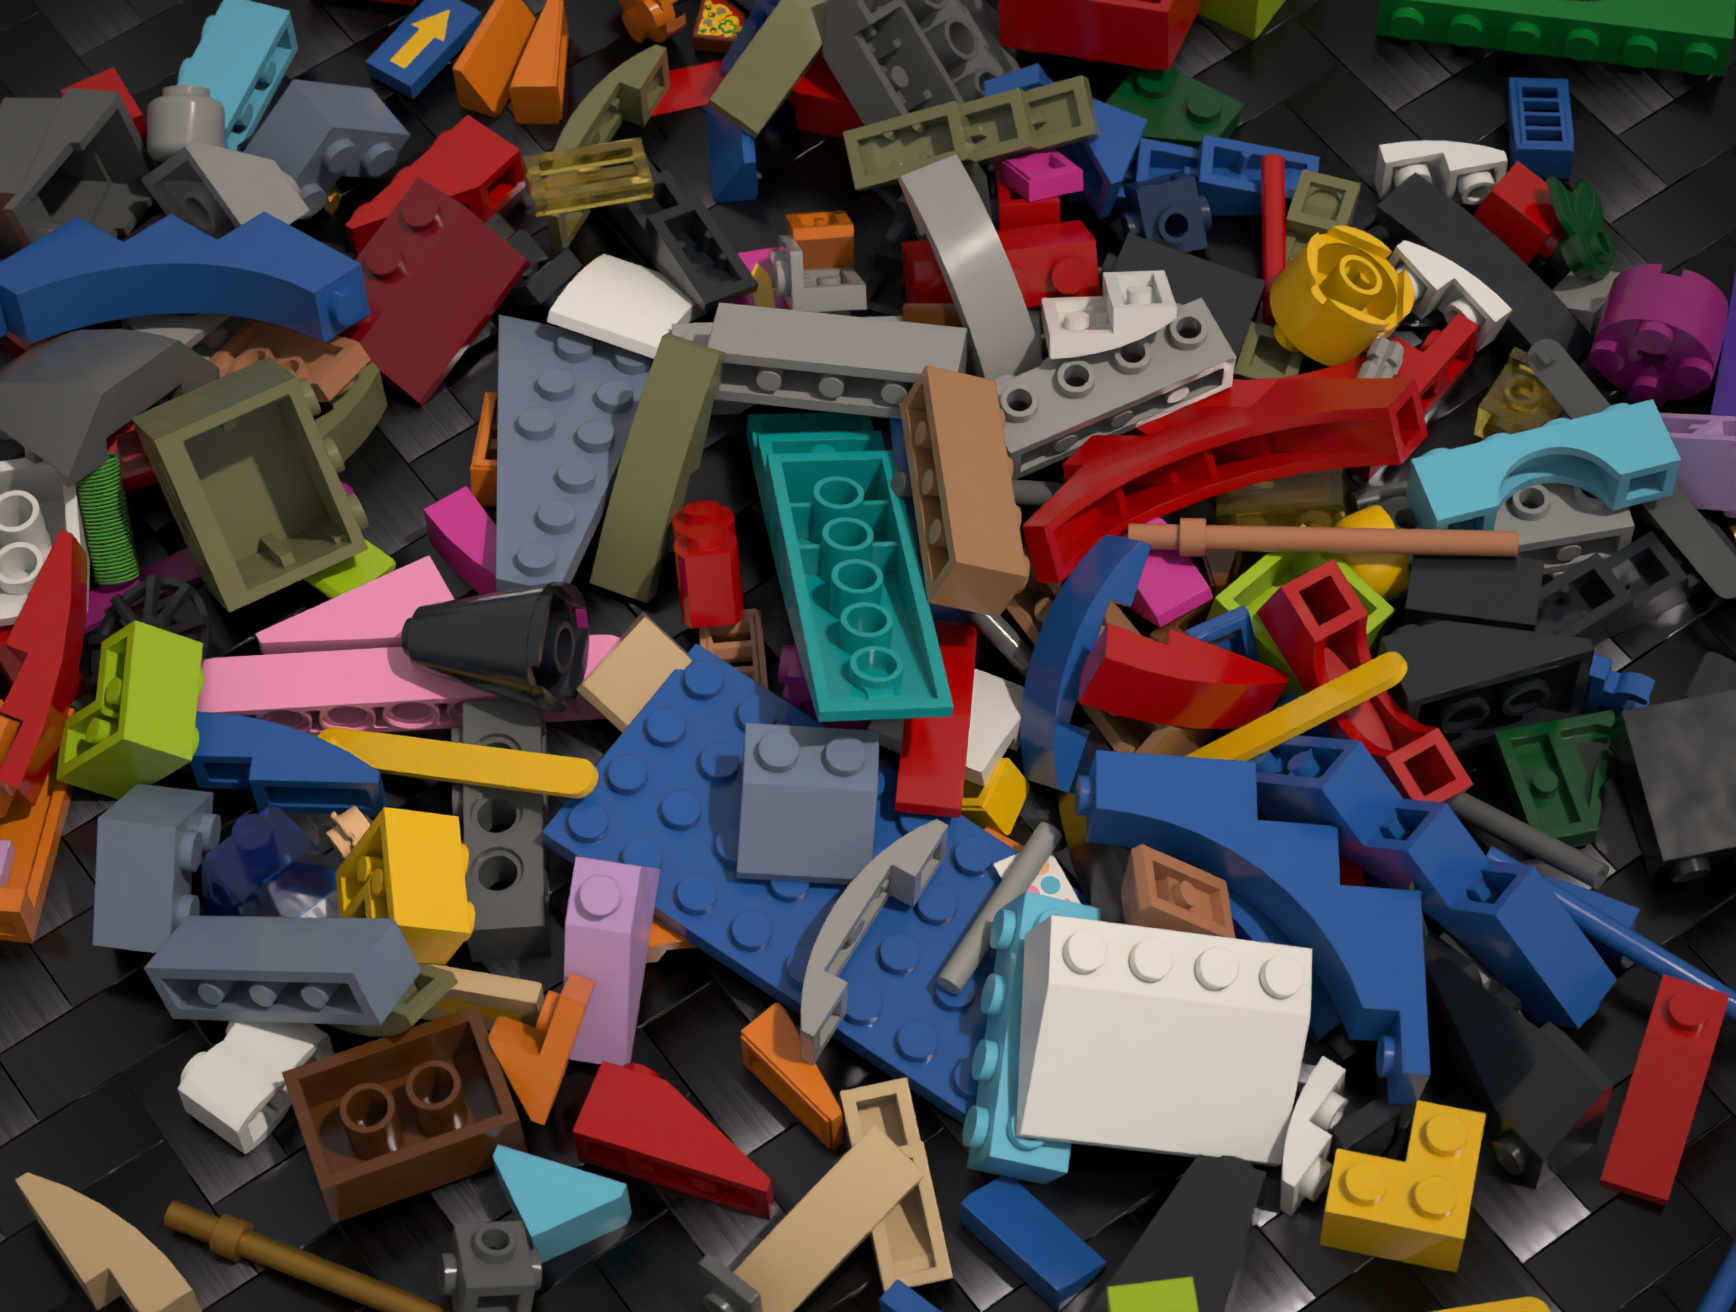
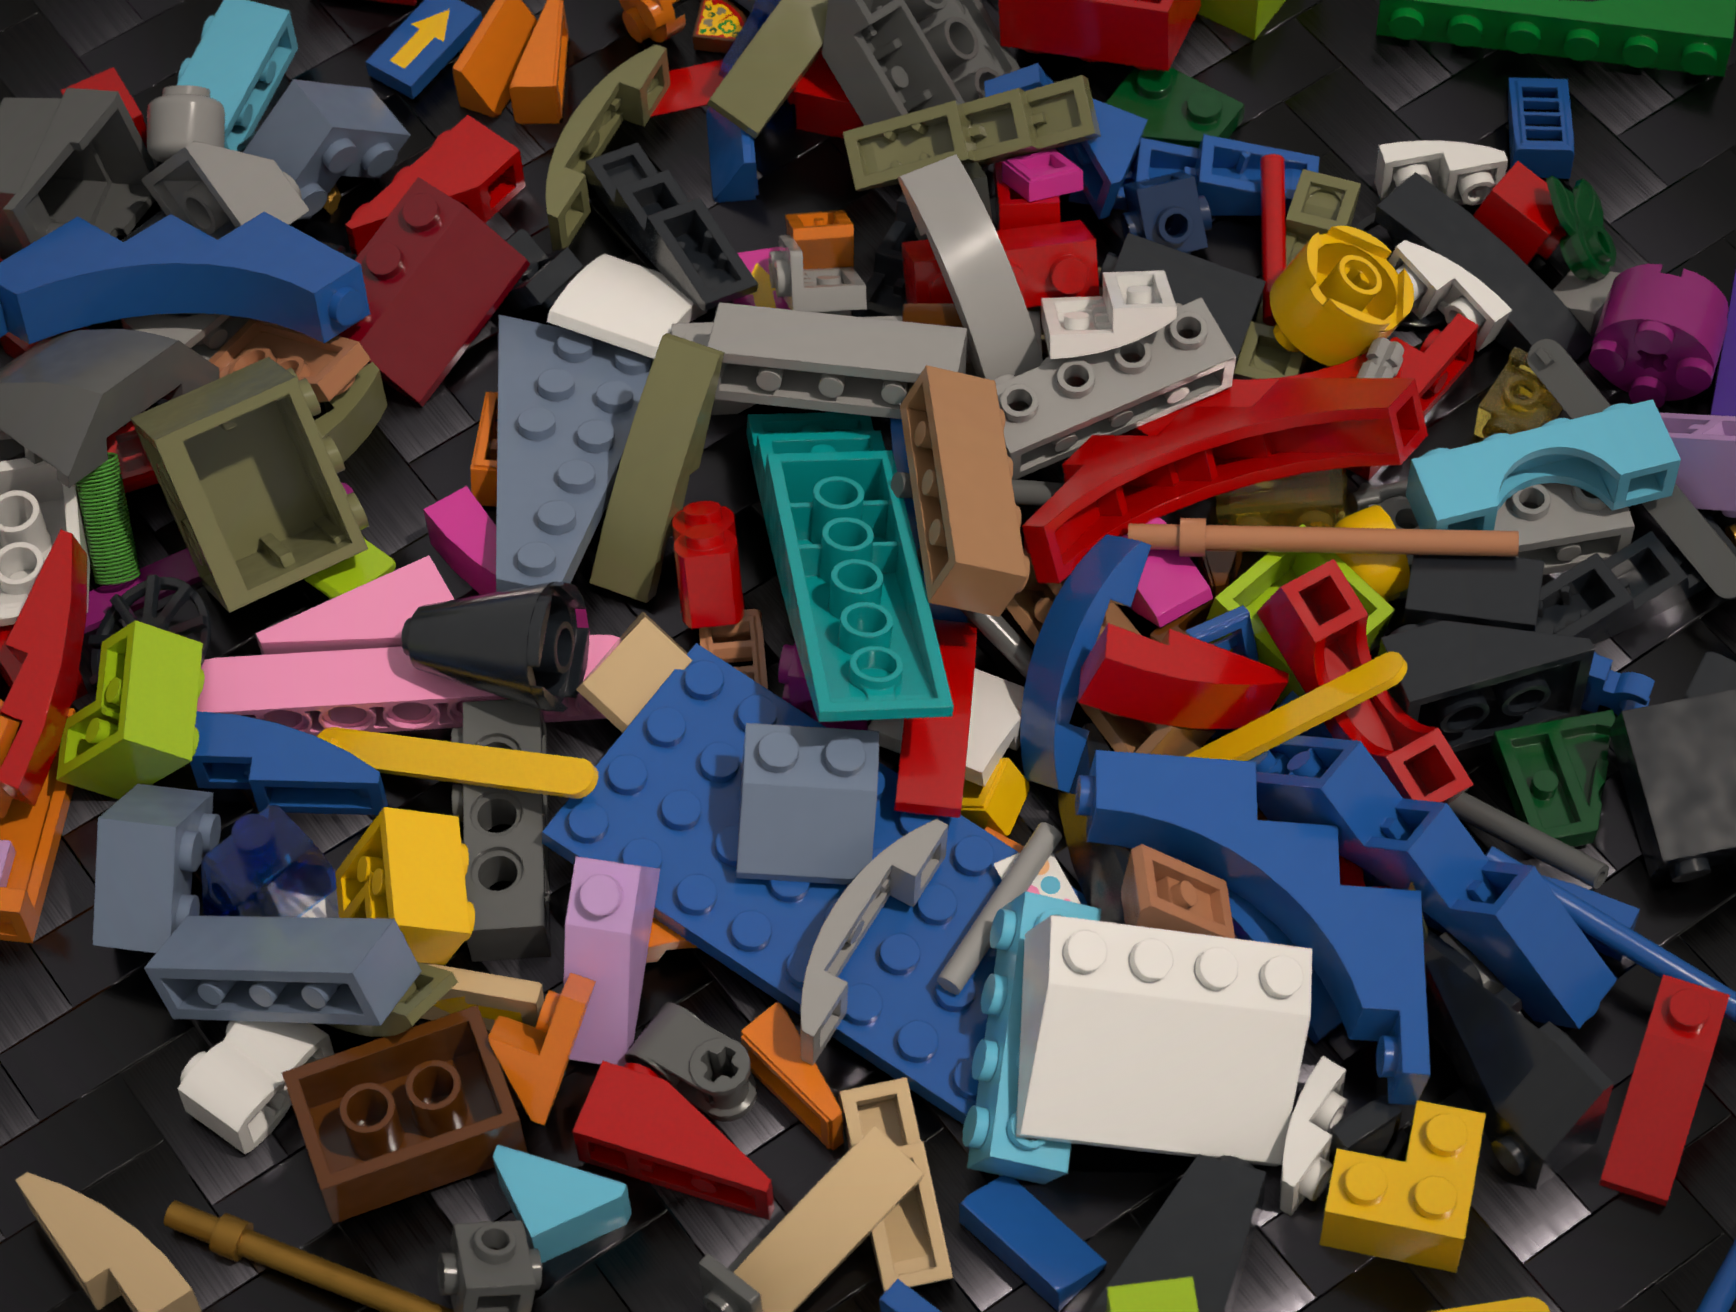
(347, 830): light nougat plate -> none
(591, 184): clear yellow tile -> none
(694, 1057): none -> dark grey piece

